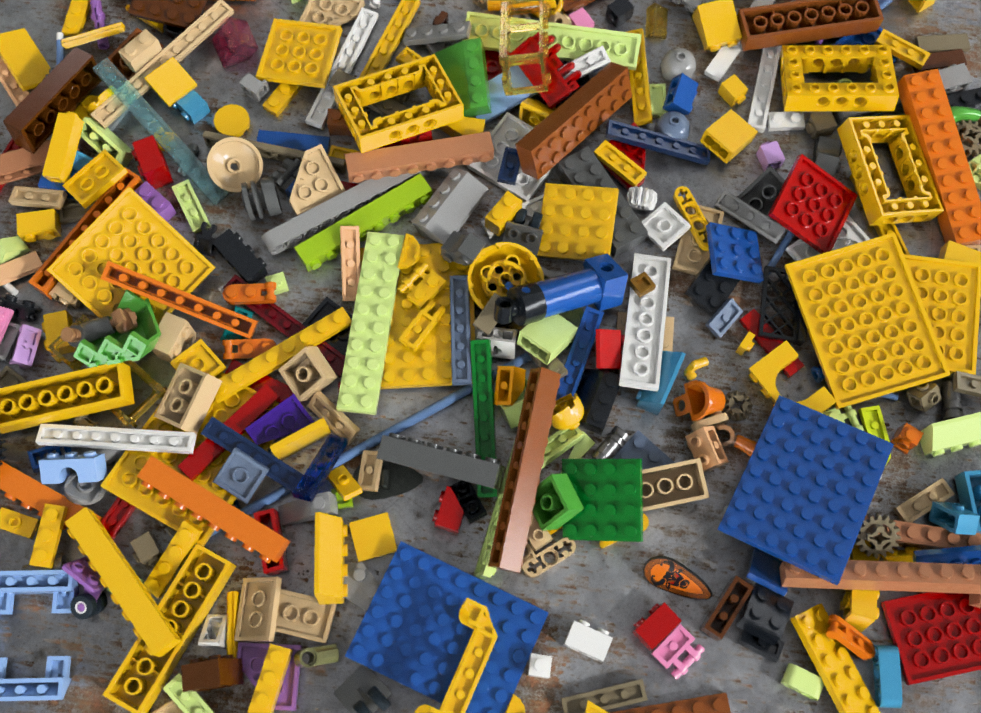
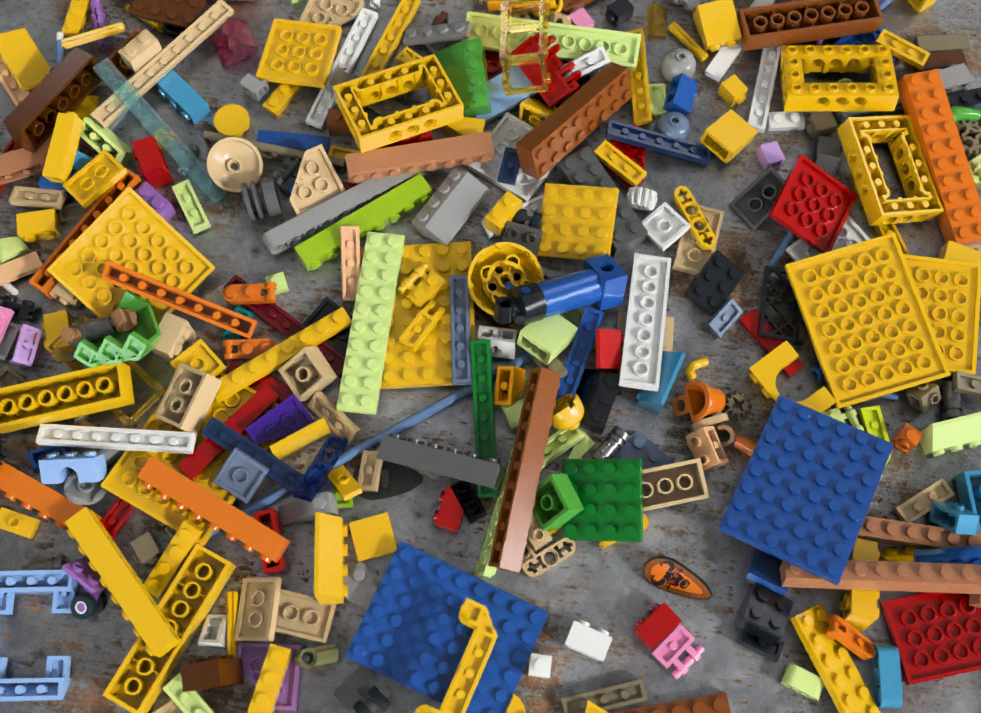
(48, 536): yellow plate -> none
(102, 97): yellow tile -> none
(170, 82): yellow tile -> none
(203, 242): black plate -> none
(240, 257): black brick -> none
(410, 252): yellow plate -> none
(462, 248): dark grey brick -> none
(485, 321): dark tan tile -> none
(642, 284): pearl gold plate -> none
(688, 41): none -> yellow axle
(726, 608): reddish brown brick -> none
(734, 253): blue plate -> none
(746, 344): yellow plate -> none
(750, 216): light grey tile -> none
(882, 542): dark tan gear -> none

